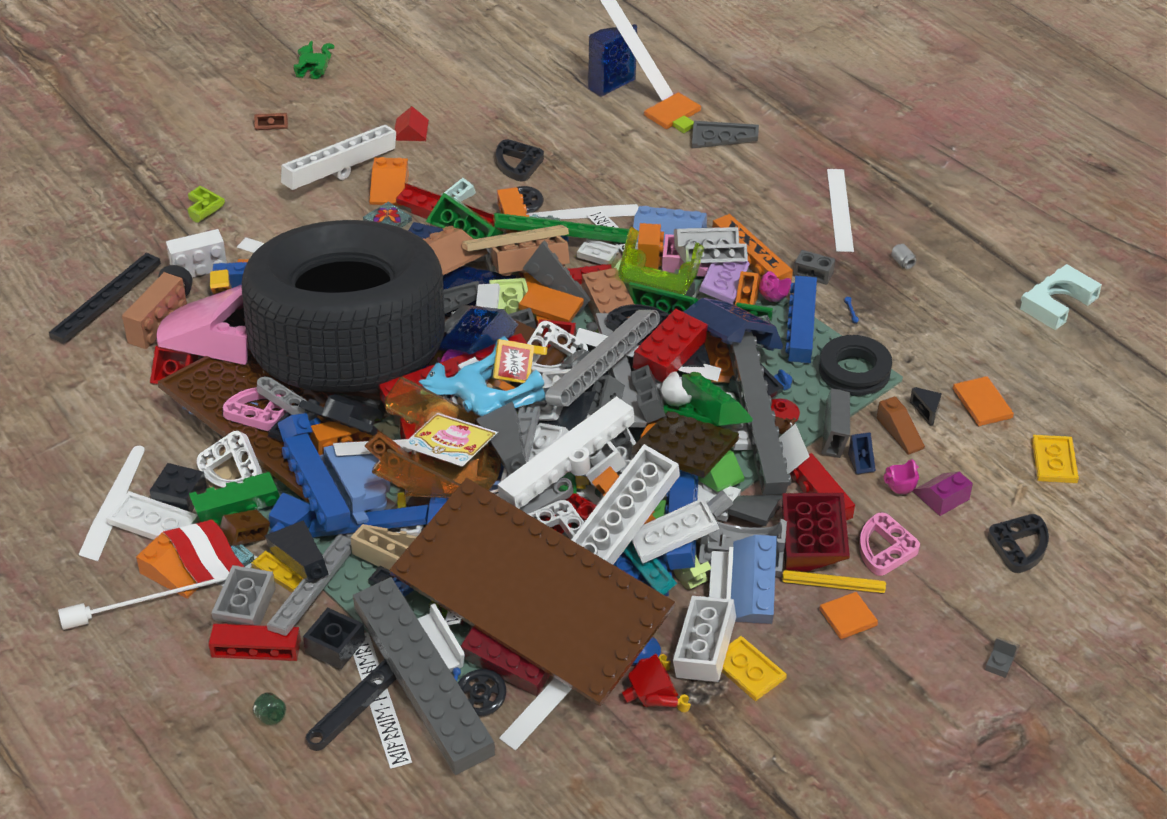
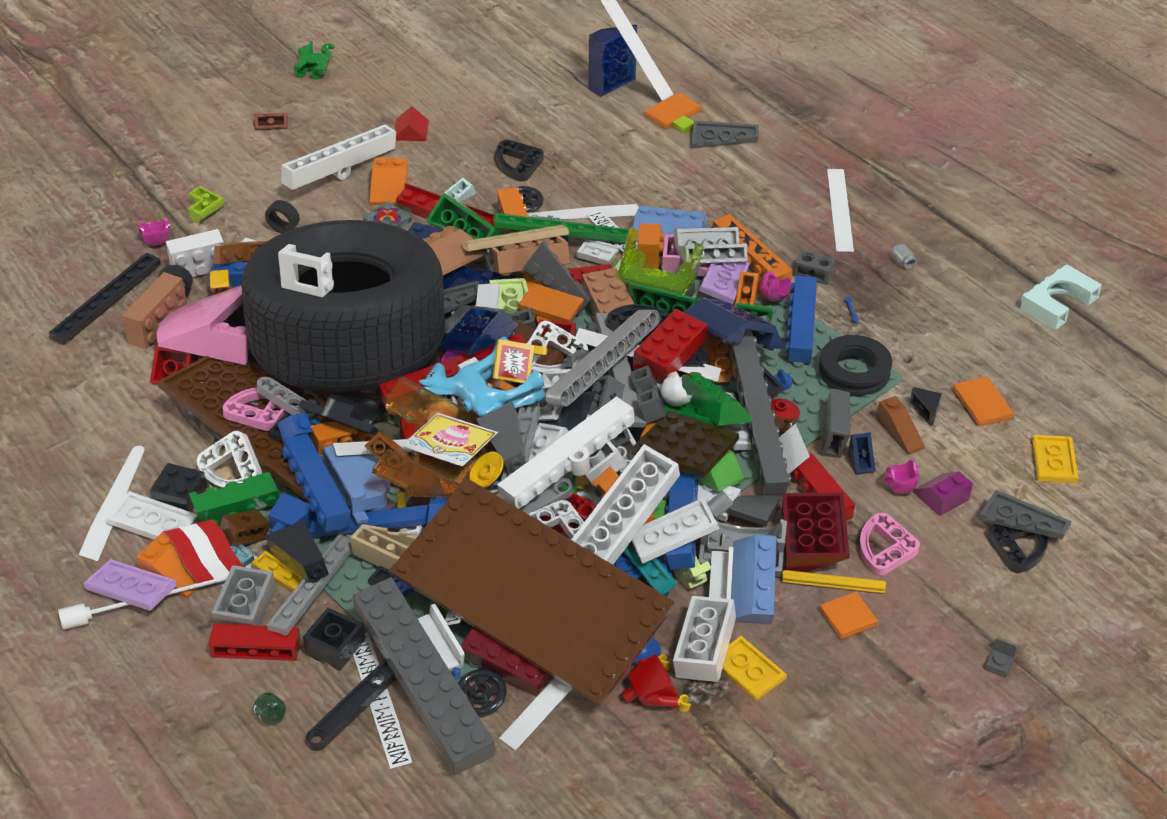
(130, 584): none -> lavender tile
(154, 232): none -> dark pink cap
(235, 251): none -> dark orange slope
(287, 210): none -> black tyre
(289, 271): none -> white window
(487, 469): none -> yellow dish
(1017, 514): none -> dark grey wing

